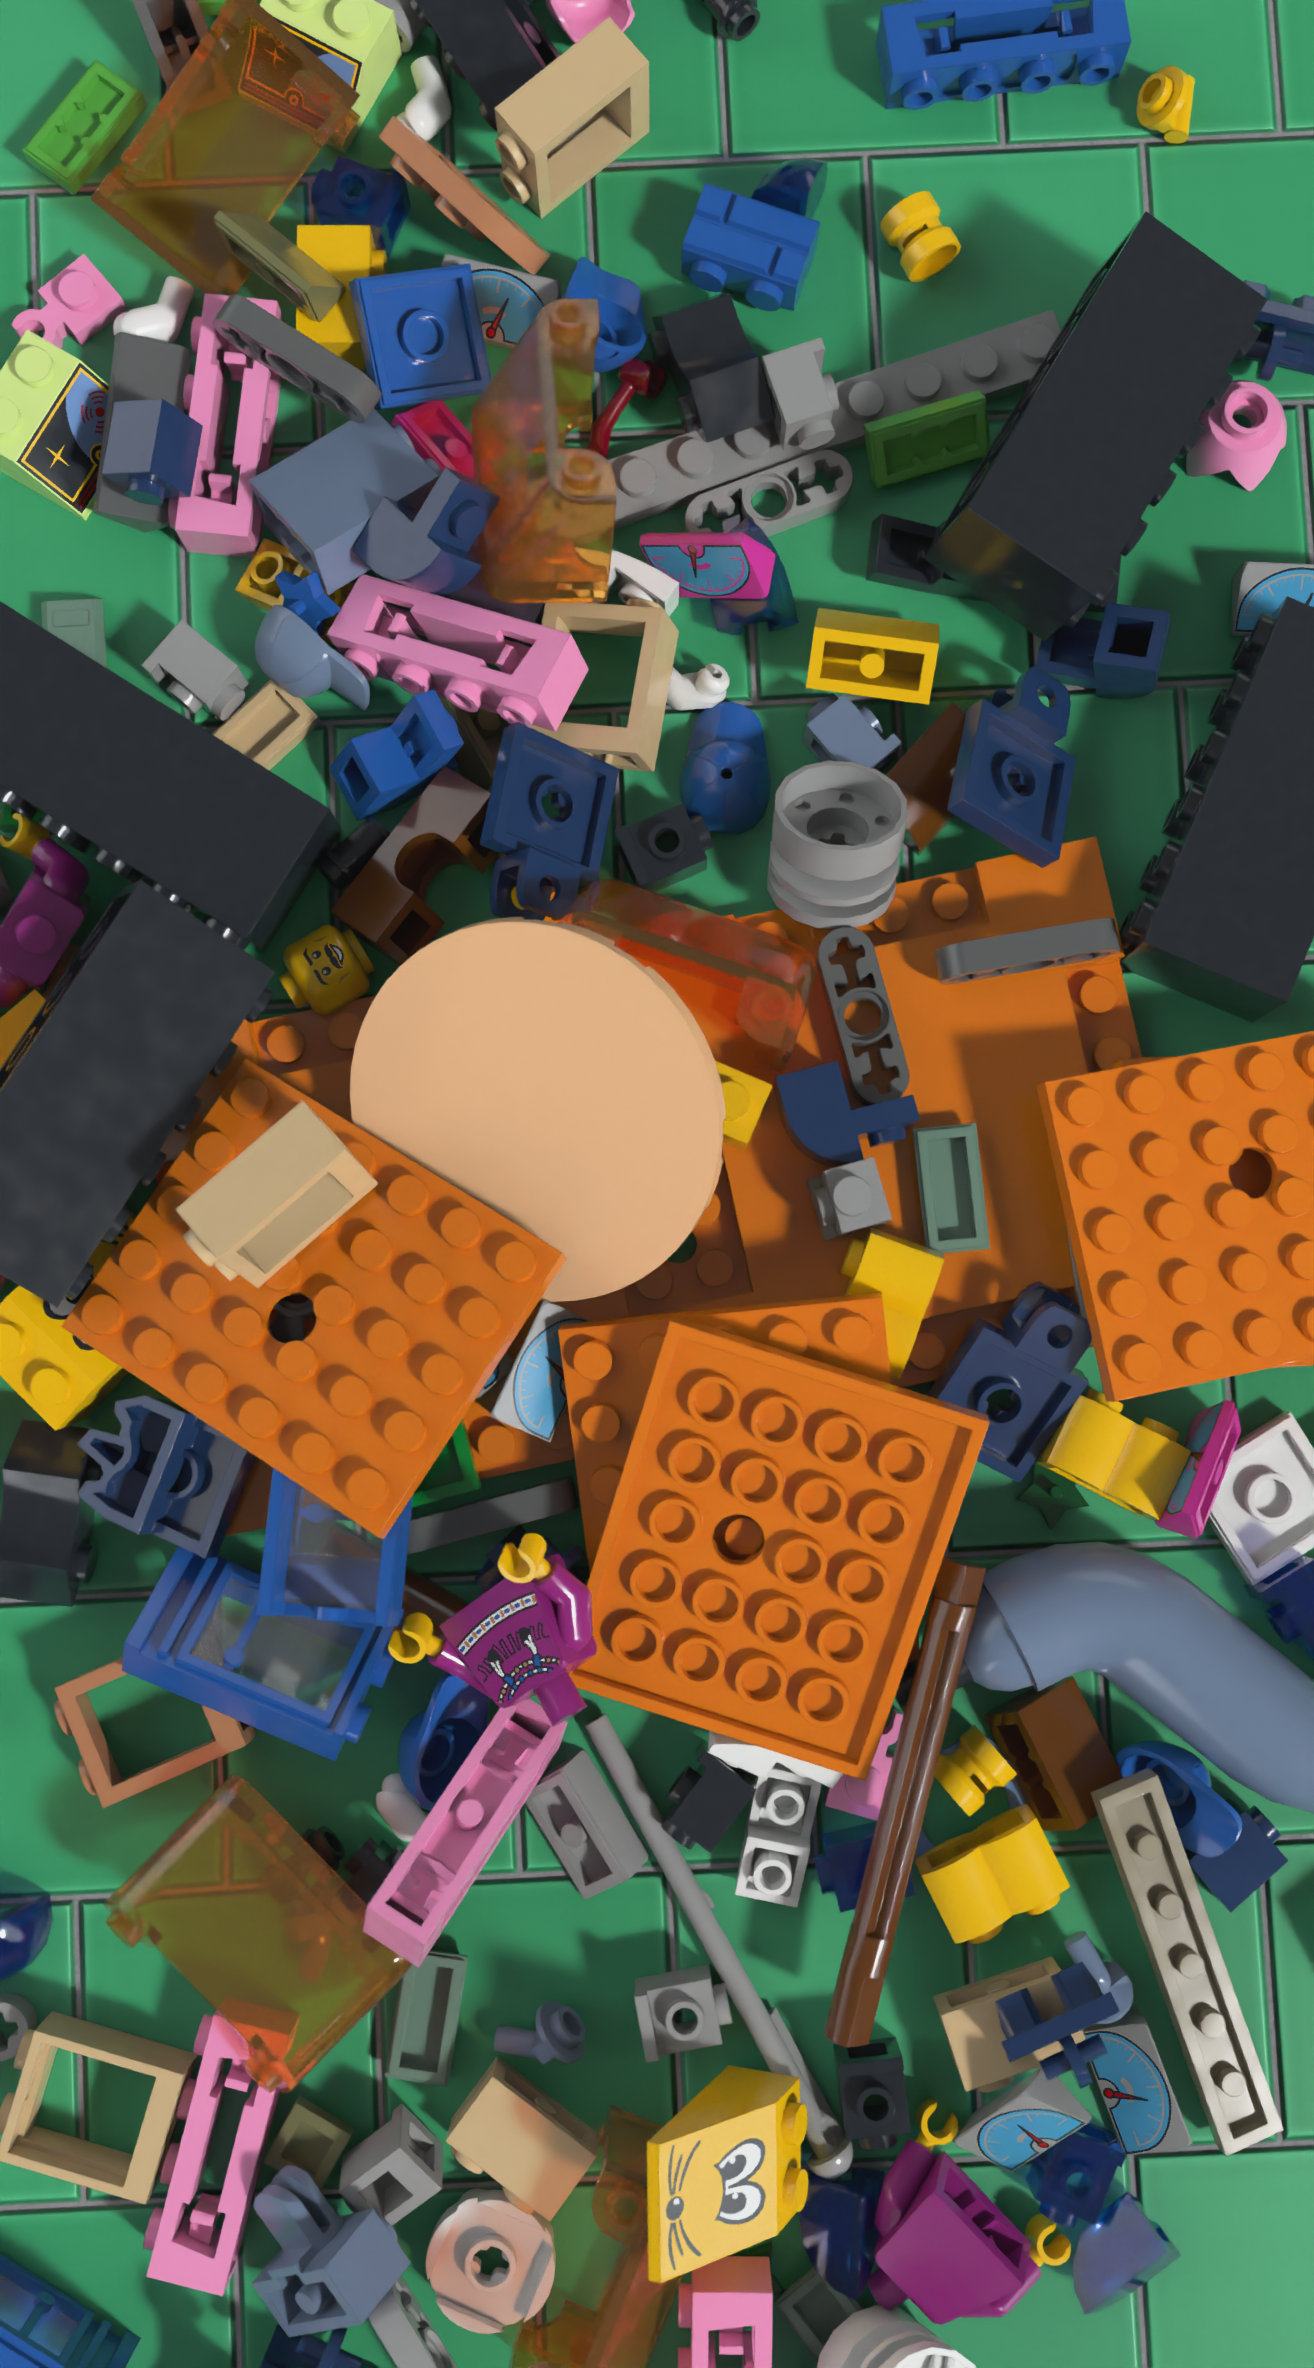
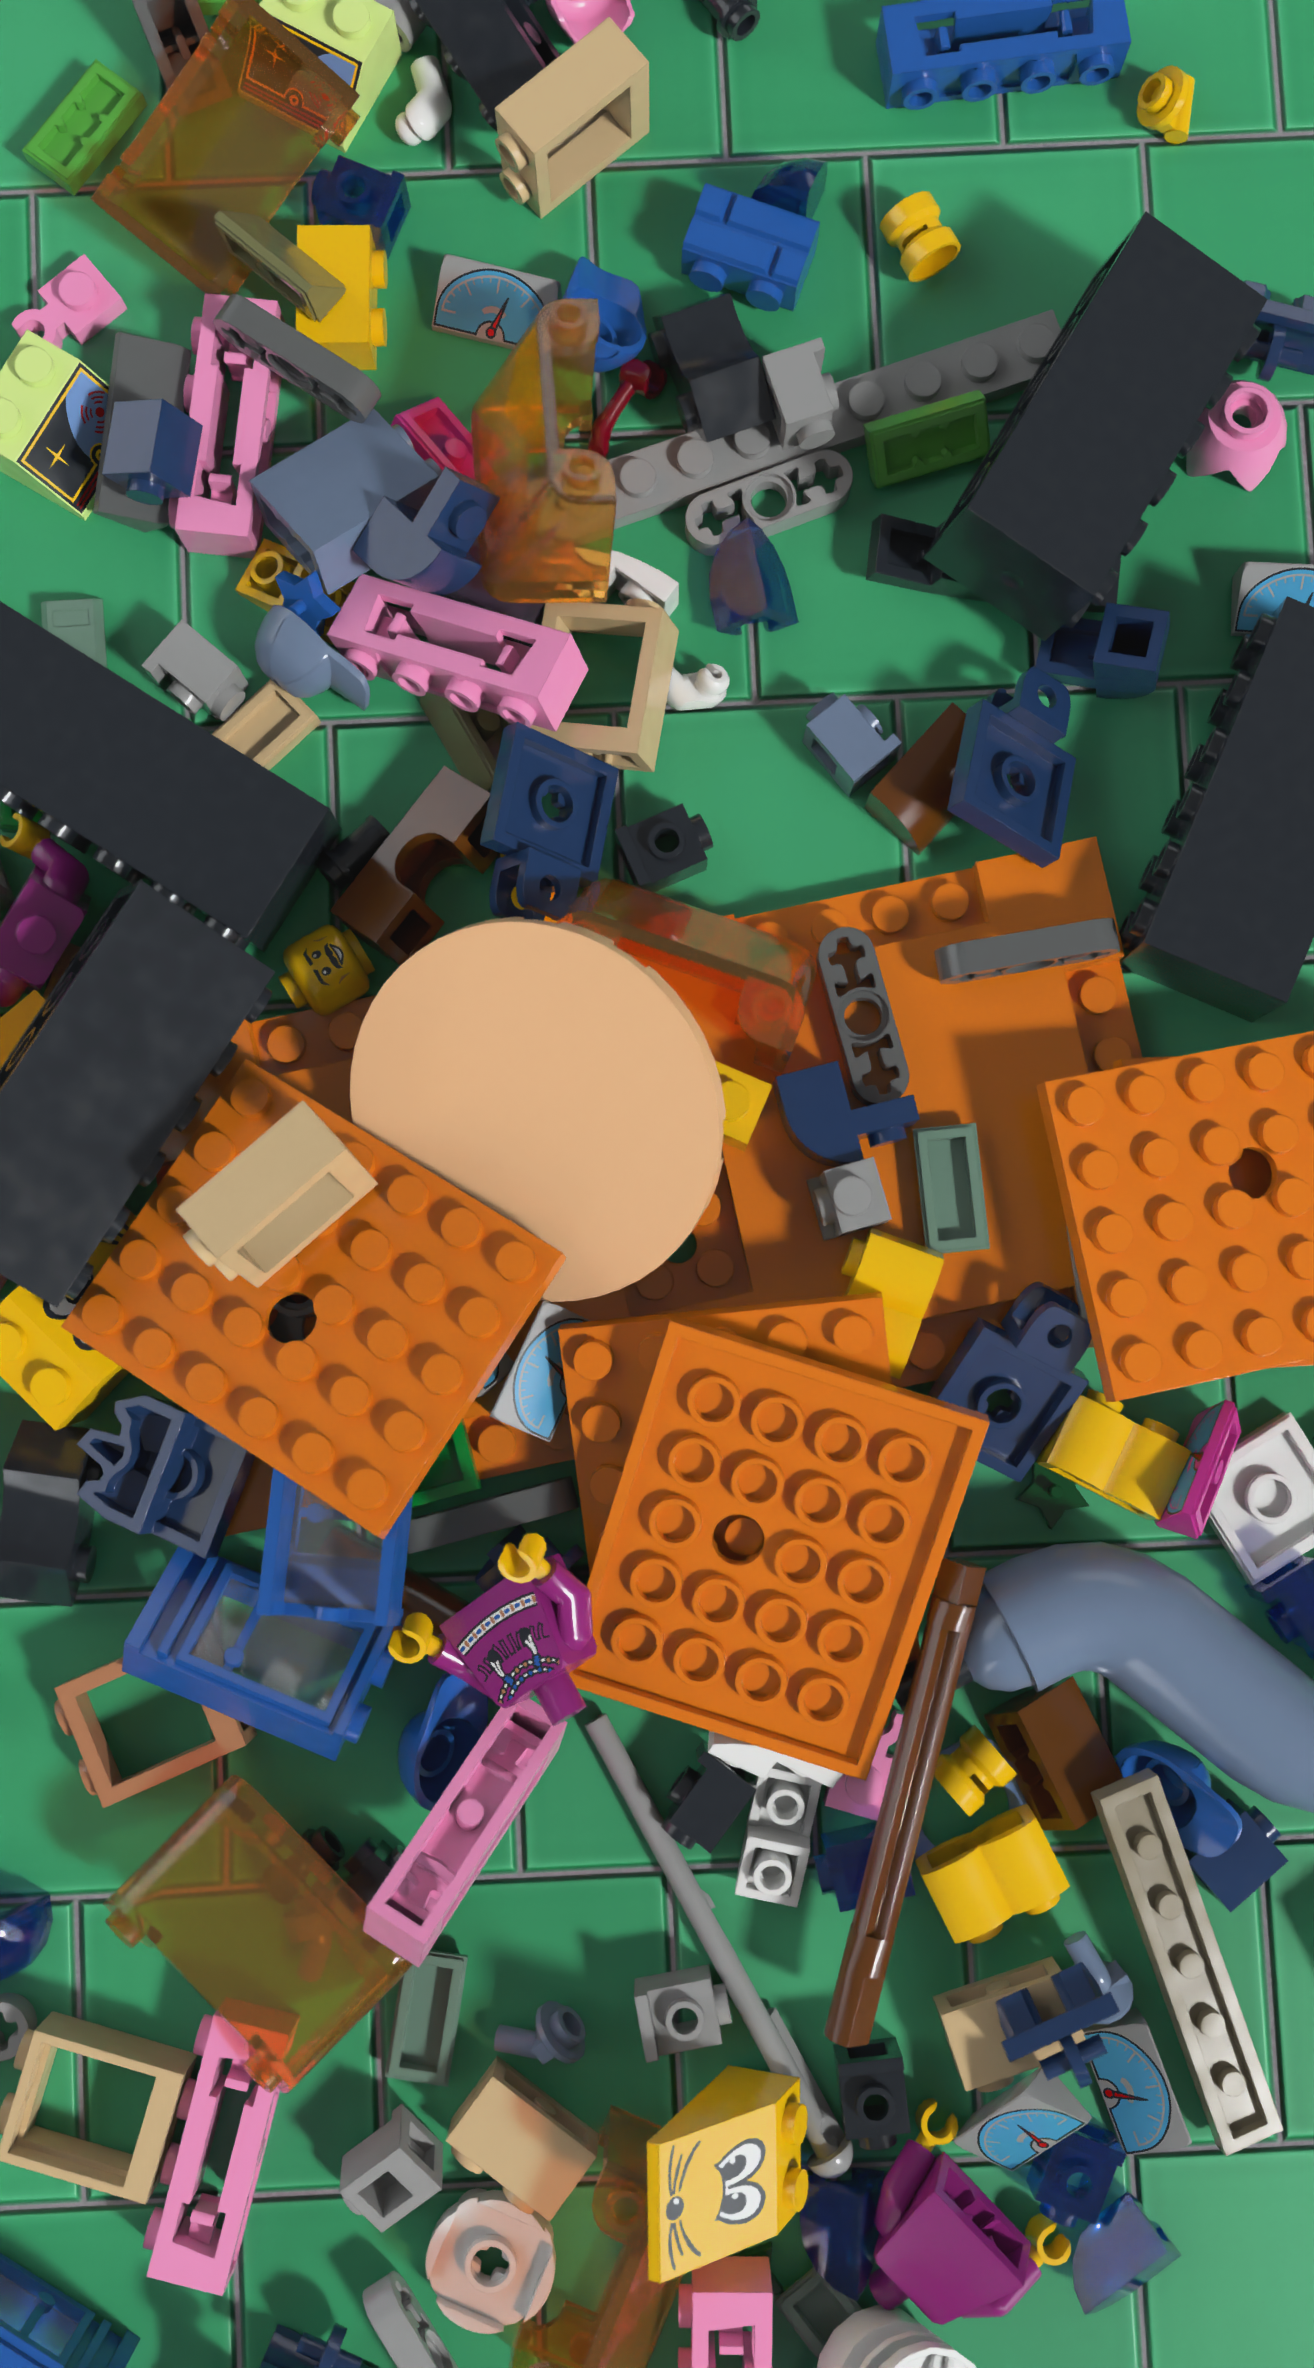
(159, 320): white arm -> none
(309, 2141): olive plate -> none
(329, 2263): sand blue brick -> none
(399, 760): blue brick -> none
(399, 1808): white arm -> none
(421, 335): blue tile -> none
(459, 196): nougat plate -> none
(586, 1826): light grey slope -> none
(712, 563): slope -> none
(730, 741): blue cap -> none
(836, 844): light grey wheel -> none
(873, 656): yellow brick -> none

